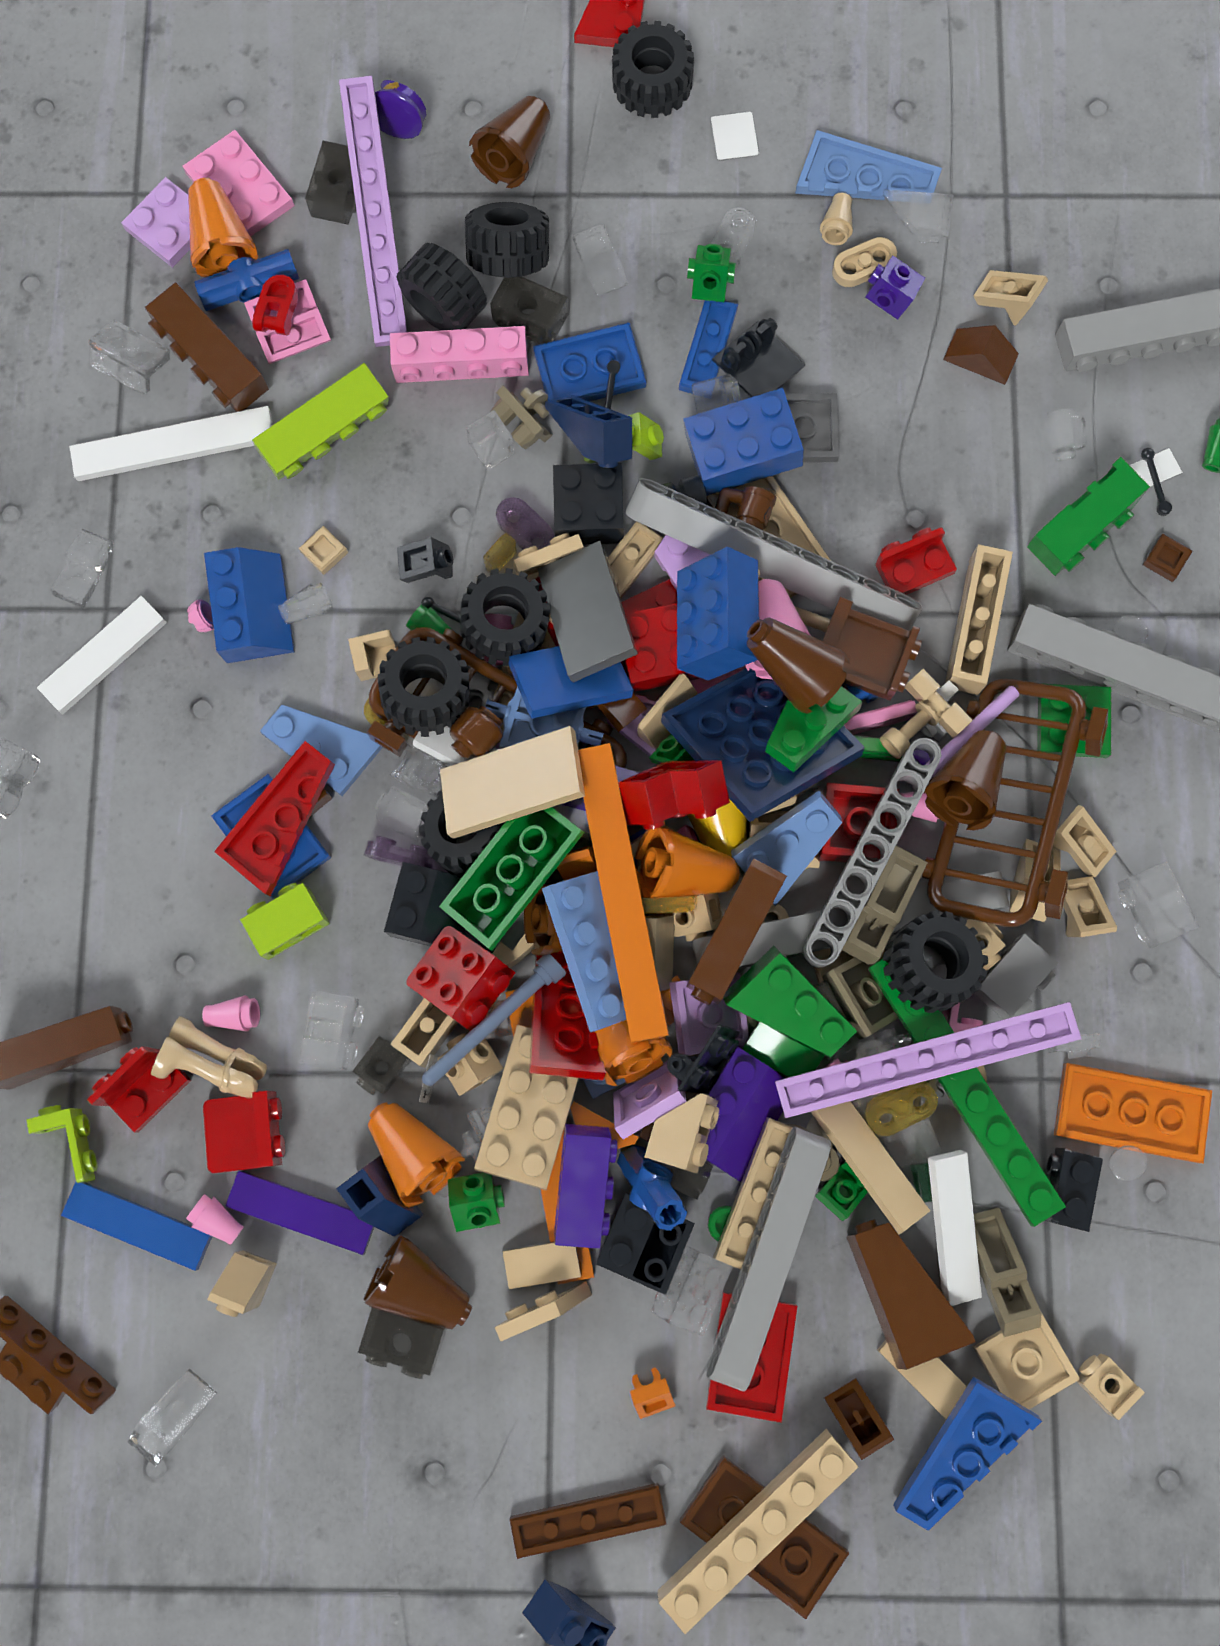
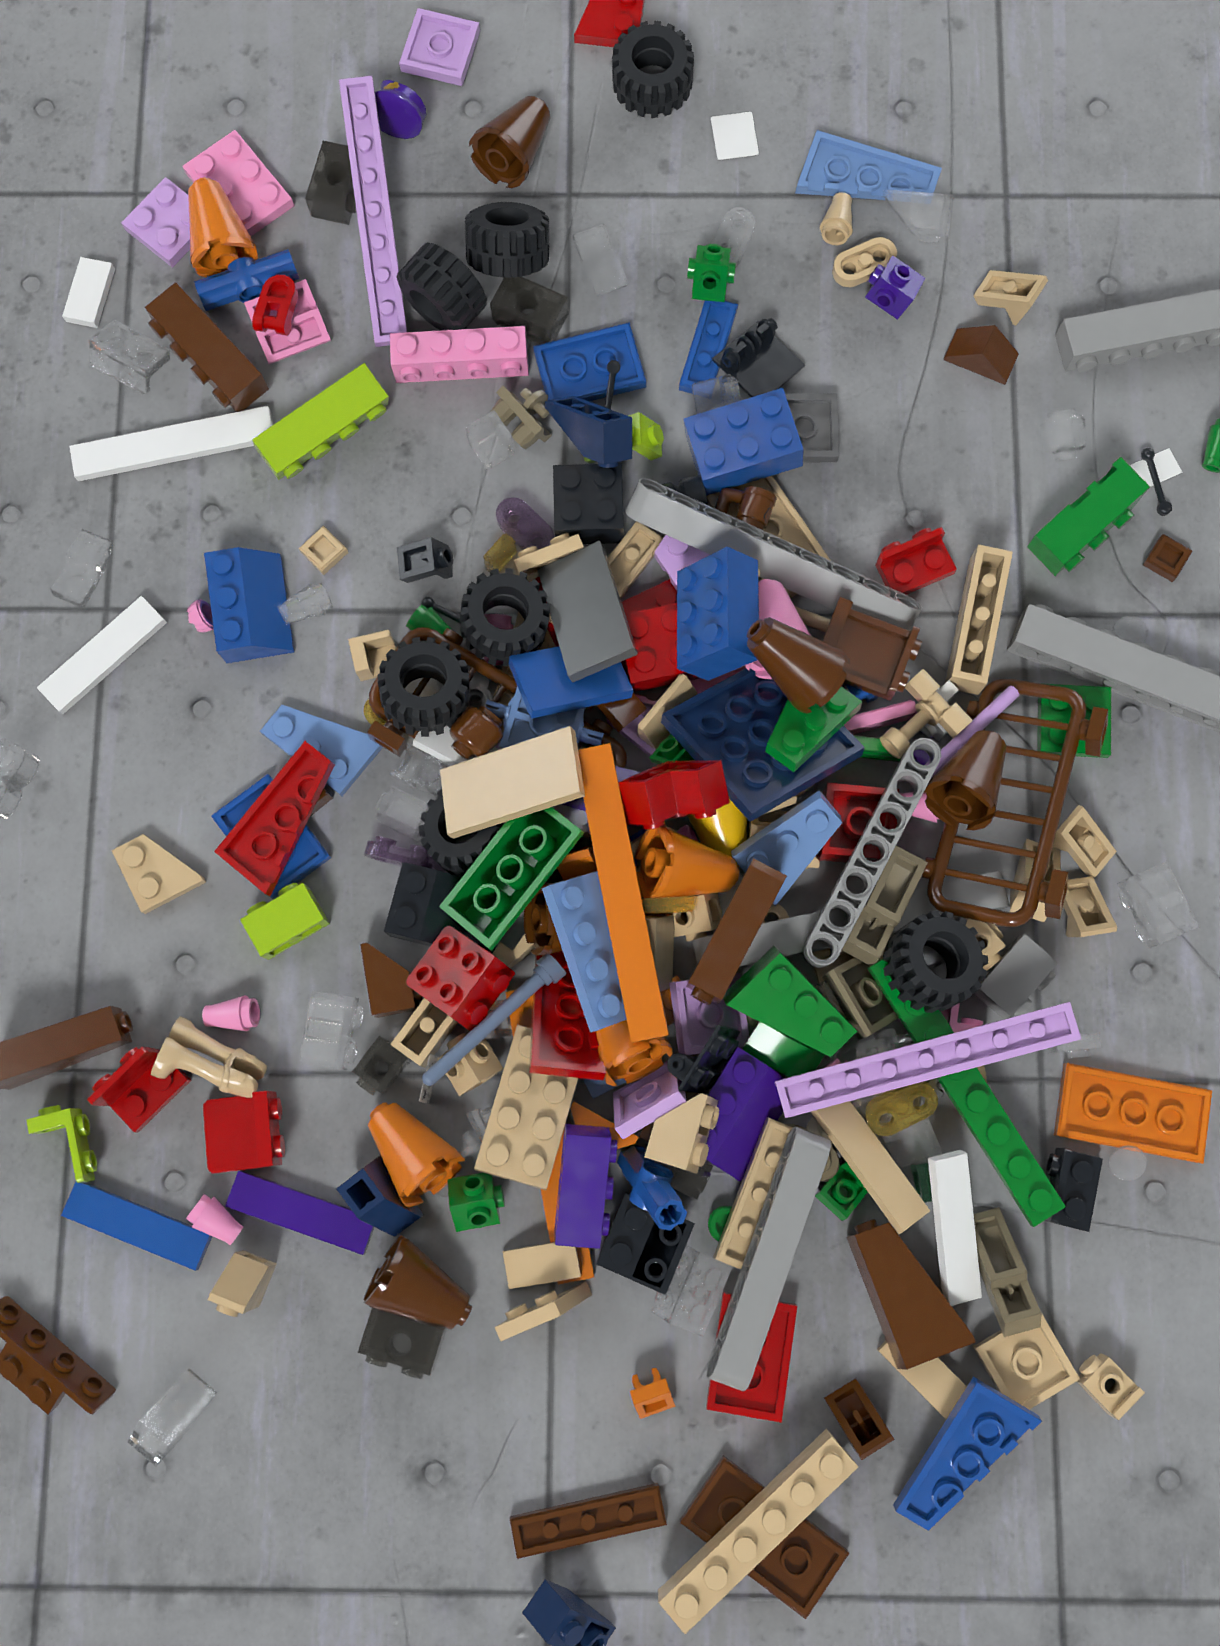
(88, 292): none -> white tile
(154, 873): none -> tan wing
(387, 984): none -> reddish brown slope
(439, 47): none -> lavender plate

